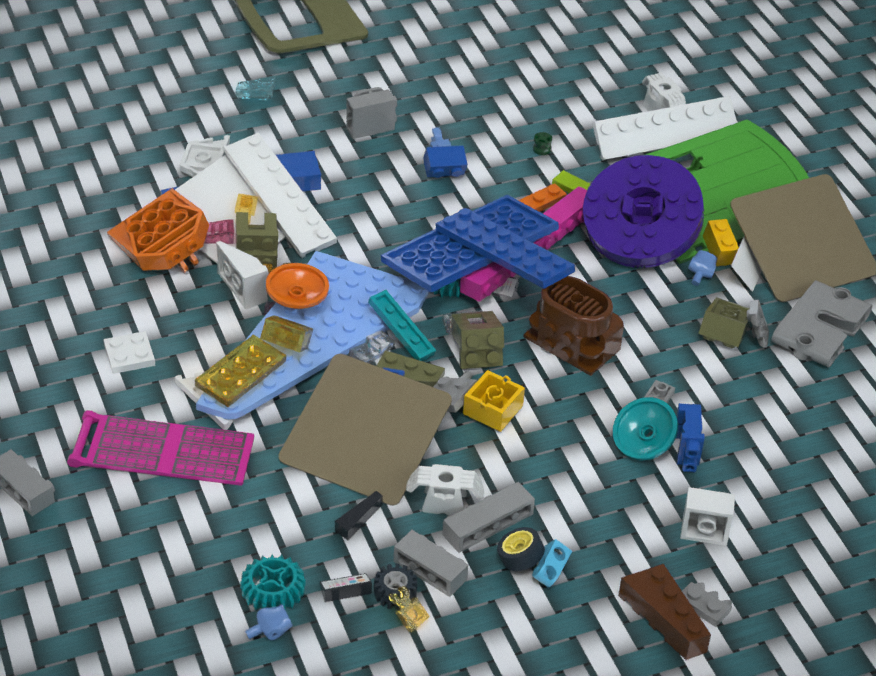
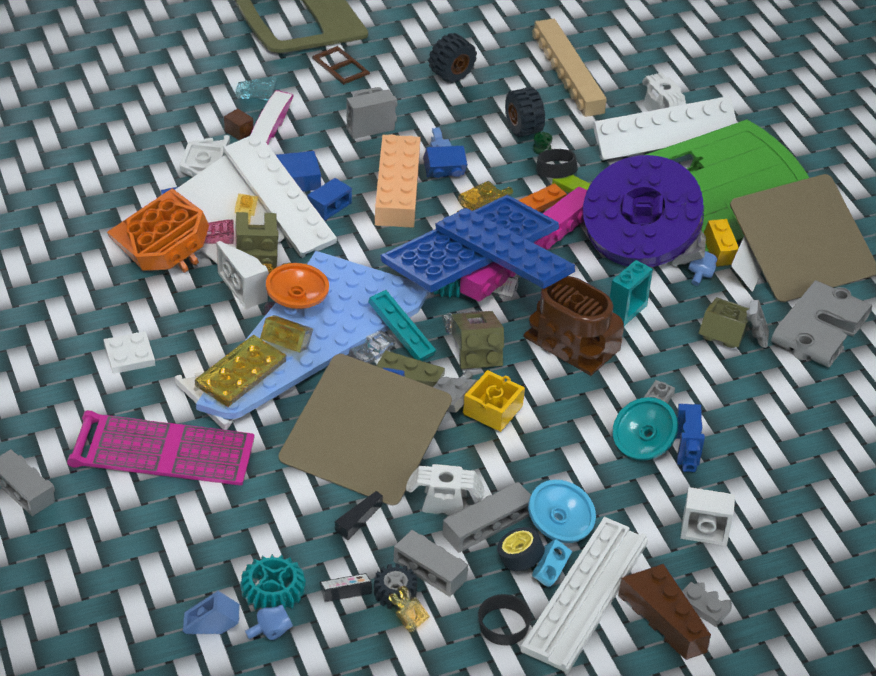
(212, 615): none -> medium blue slope
(238, 124): none -> reddish brown brick
(273, 115): none -> white slope
(331, 69): none -> reddish brown window
(331, 198): none -> blue brick
(397, 181): none -> light nougat brick
(452, 58): none -> black wheel
(482, 195): none -> clear yellow plate
(504, 601): none -> black tyre
(525, 111): none -> black wheel
(556, 170): none -> black tyre
(566, 503): none -> medium azure dish
(569, 67): none -> tan brick
(584, 595): none -> white plate
(631, 291): none -> teal window
(694, 252): none -> light grey wing

